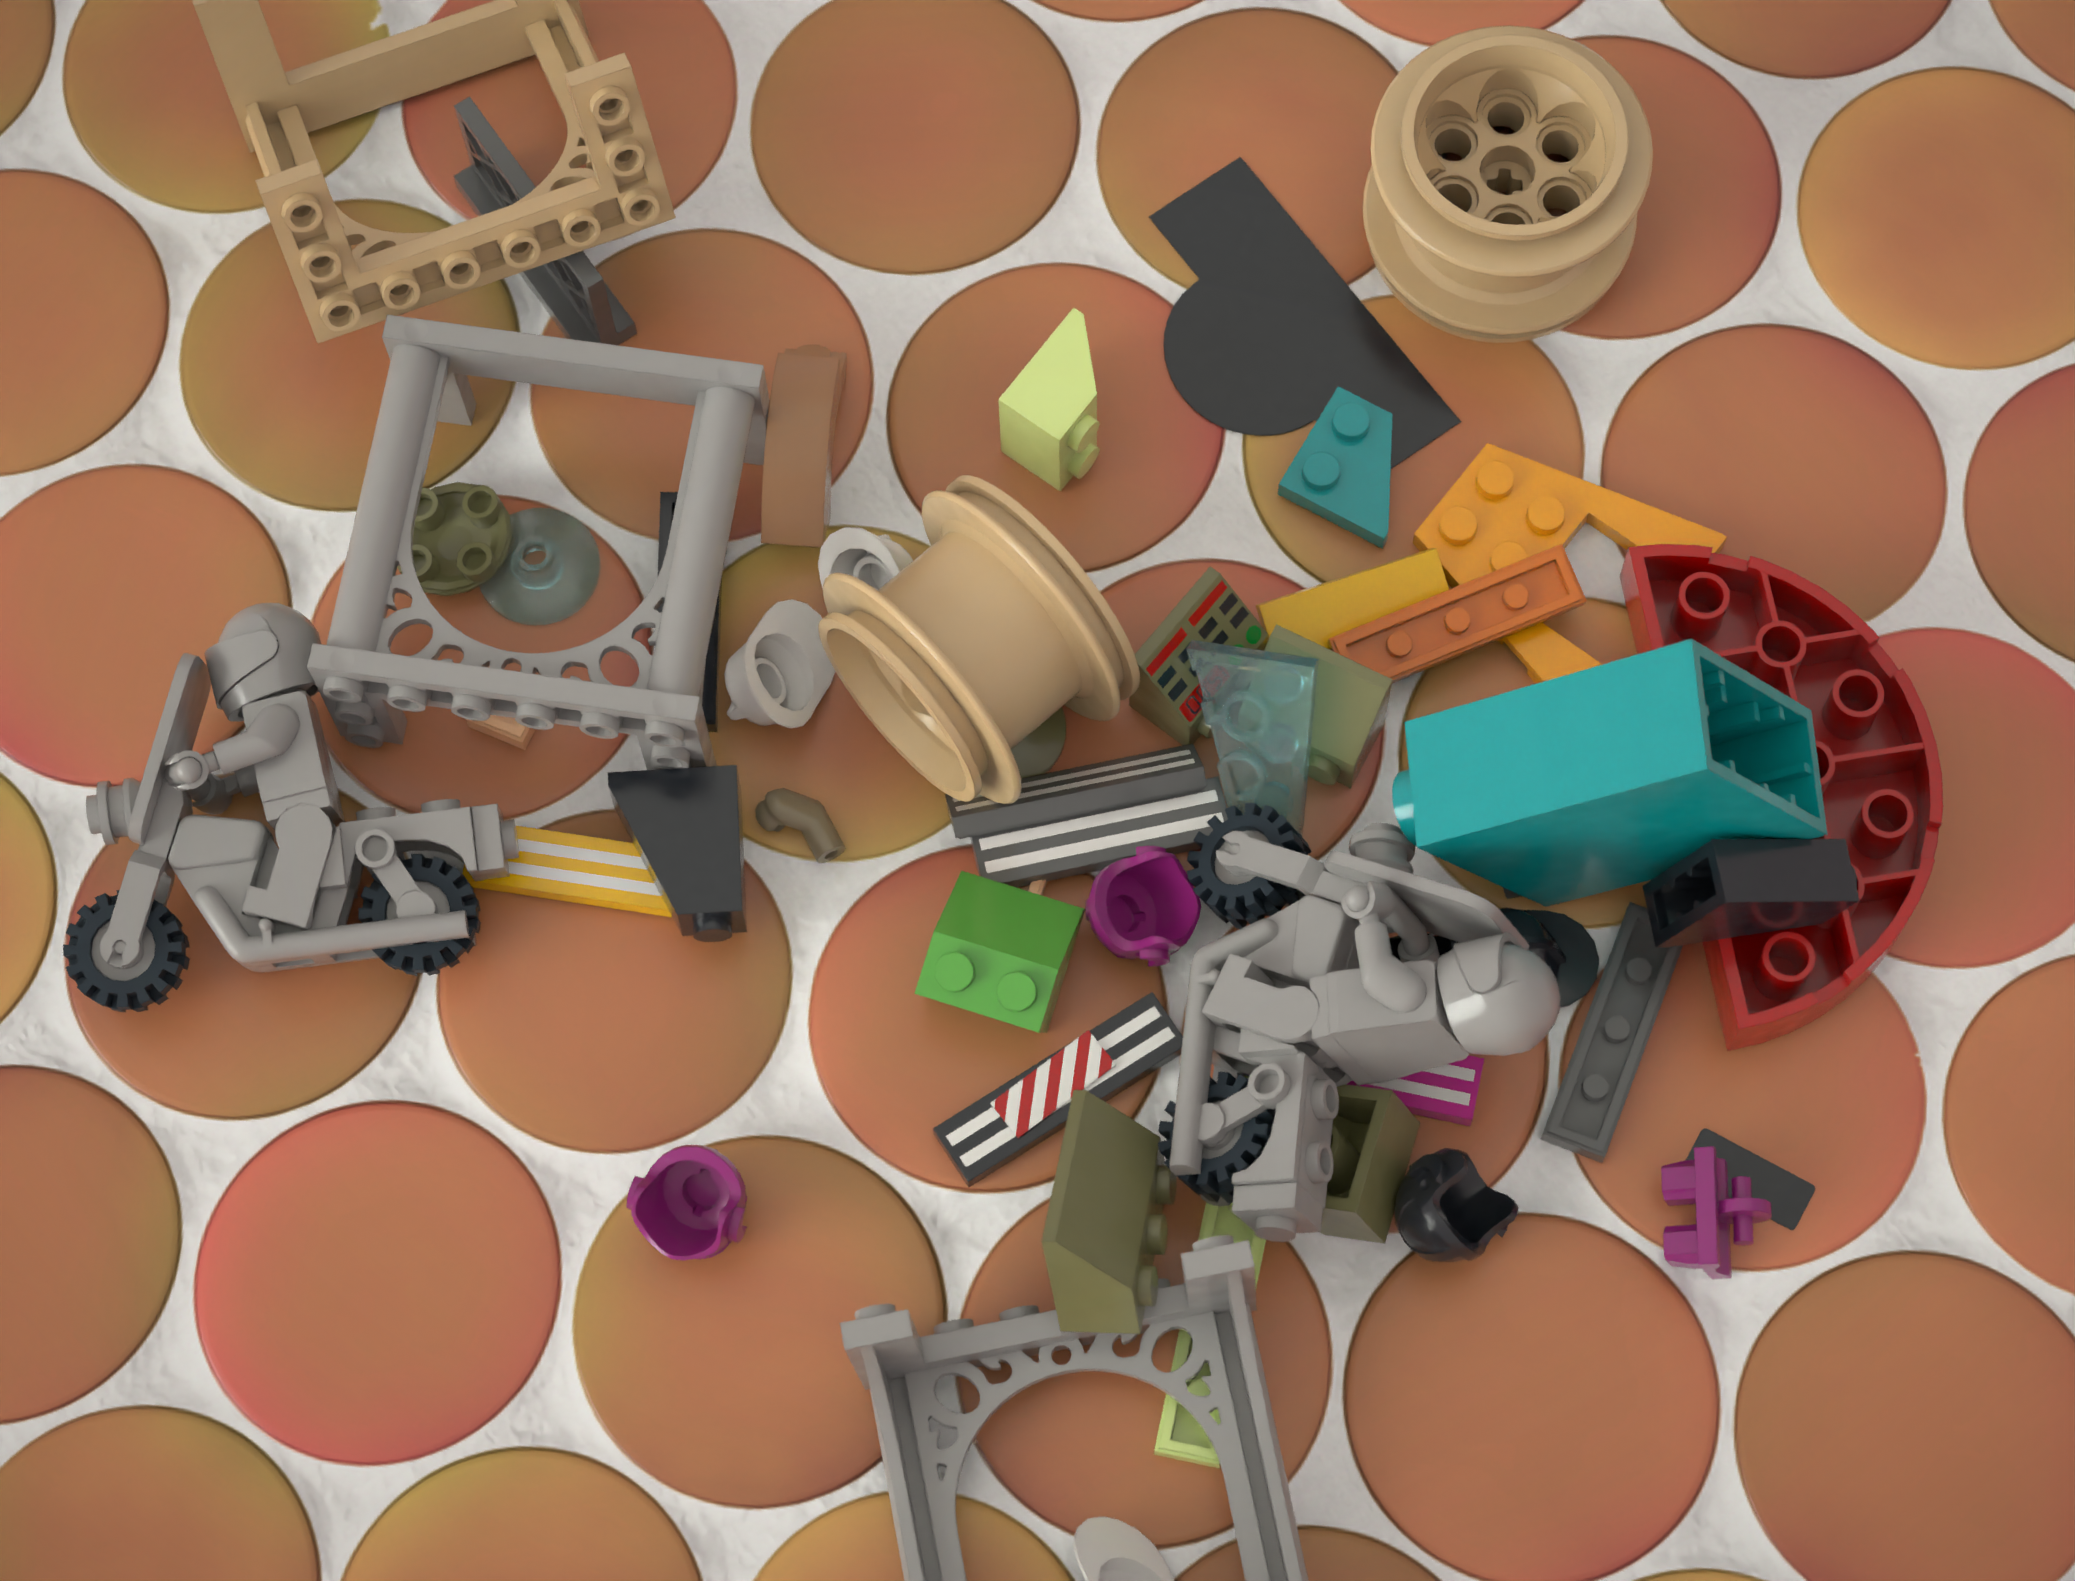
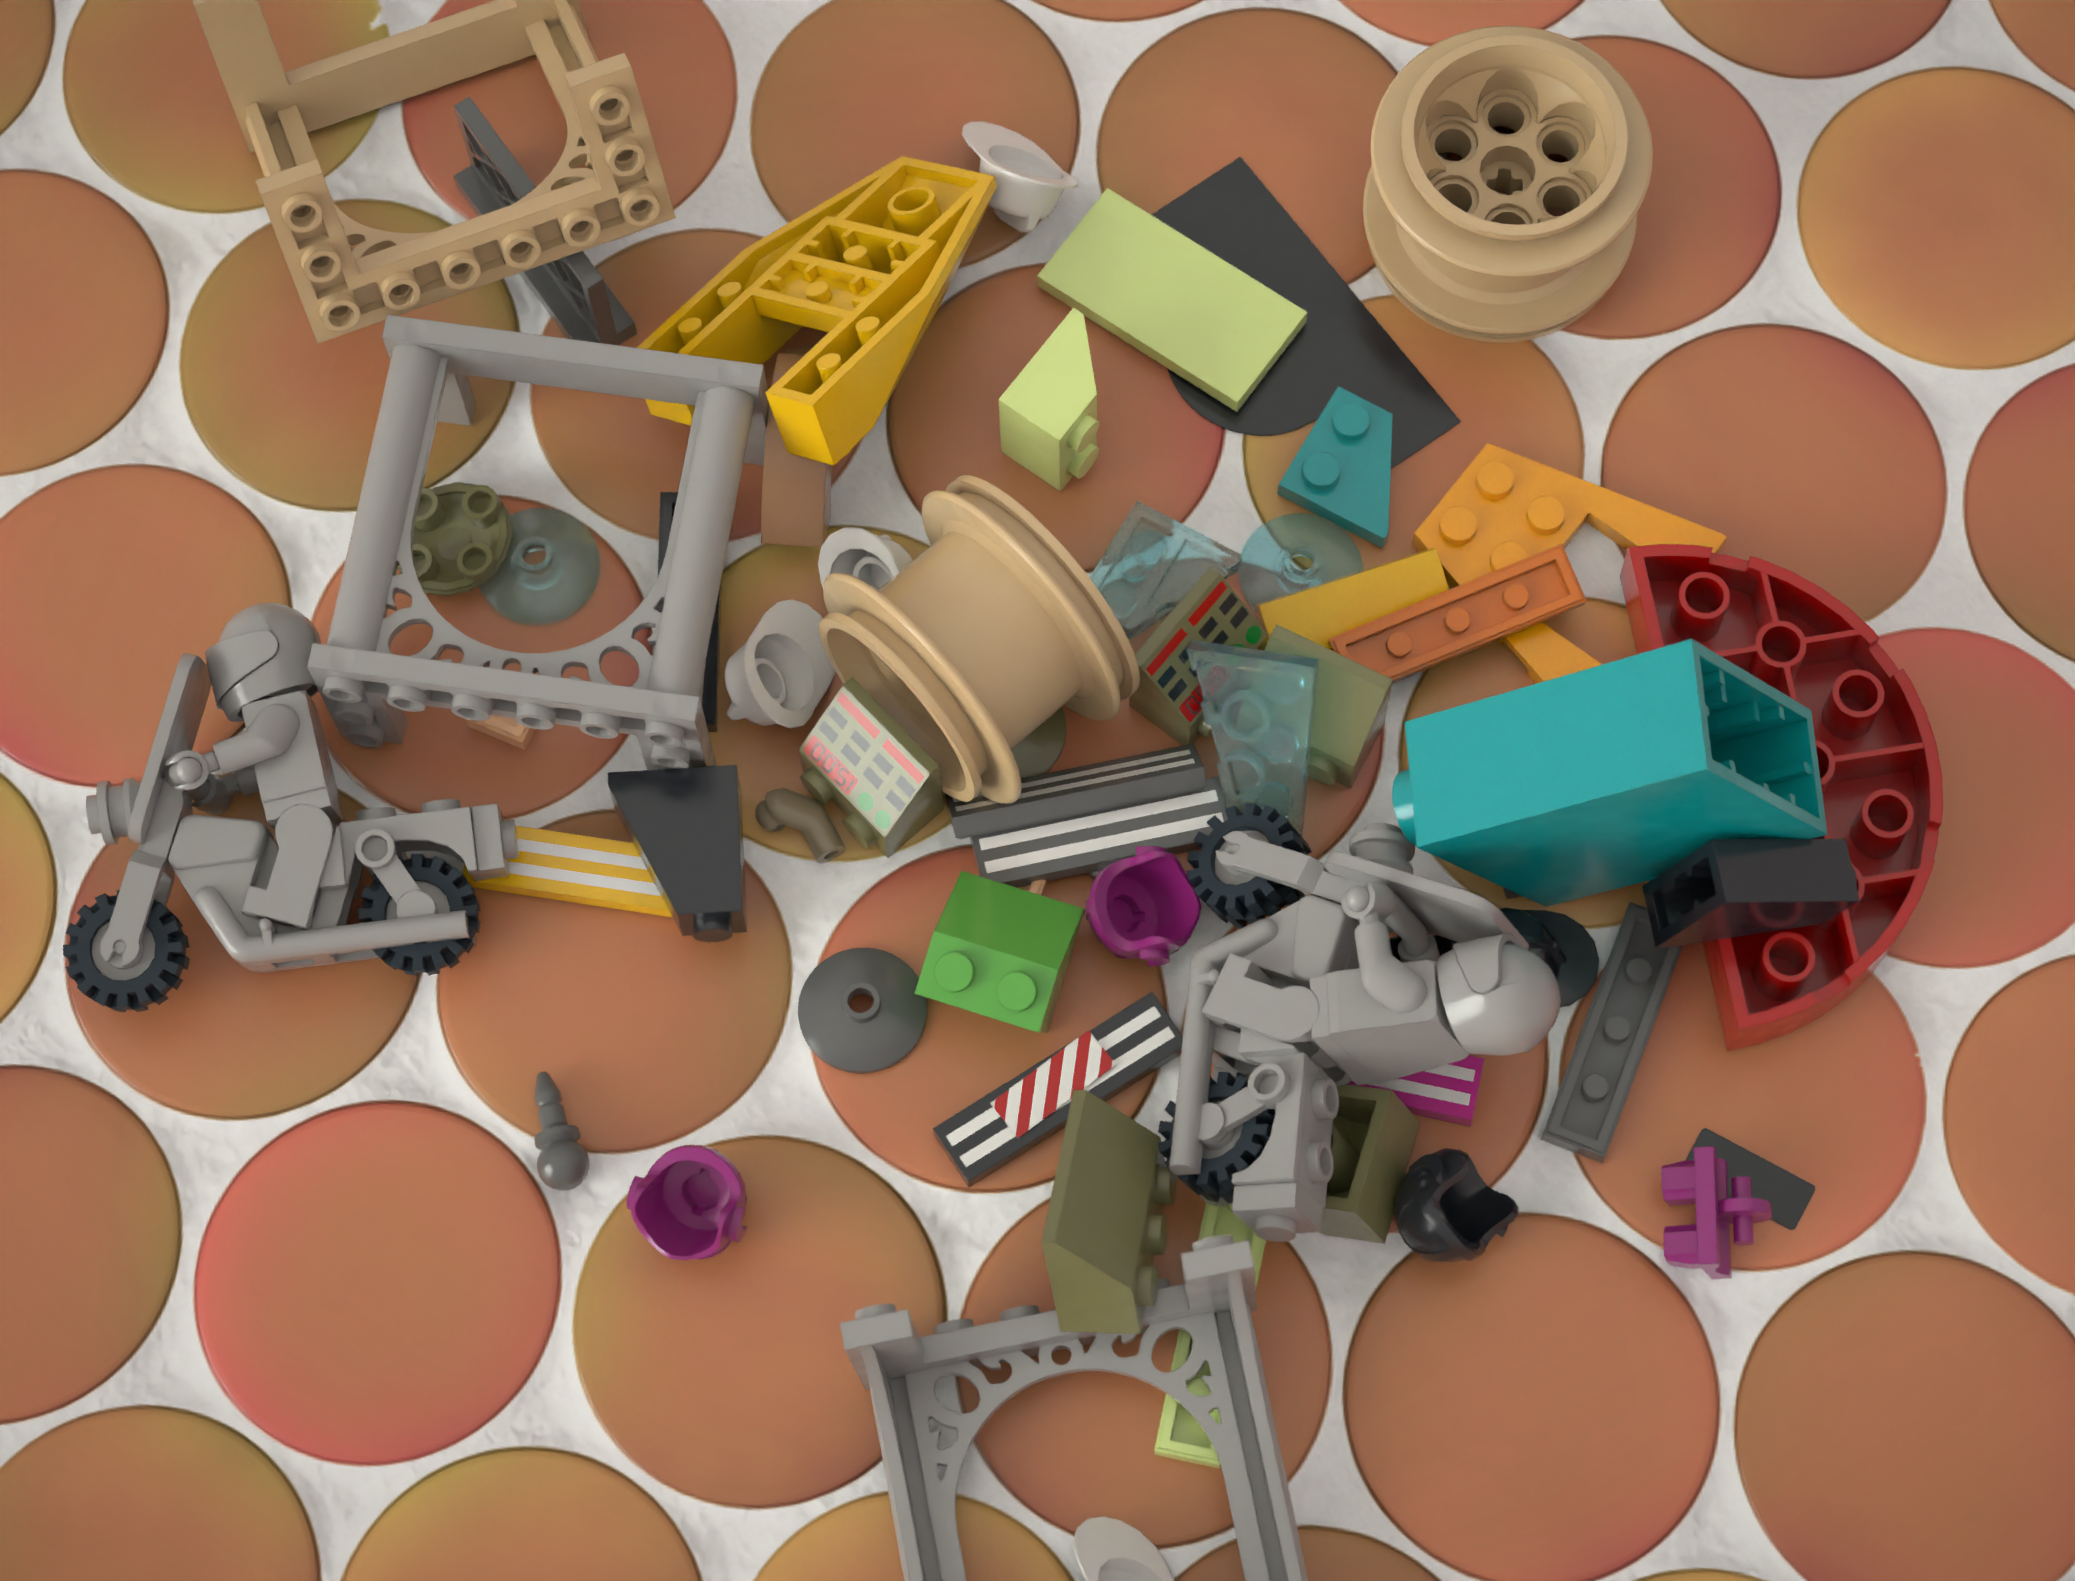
(562, 1160): none -> dark grey bar
(856, 267): none -> yellow wedge
(867, 1039): none -> dark grey dish
(871, 771): none -> olive slope
(1024, 174): none -> white piece
(1155, 566): none -> clear light blue wing
(1172, 299): none -> yellowish green tile
(1268, 553): none -> clear light blue dish

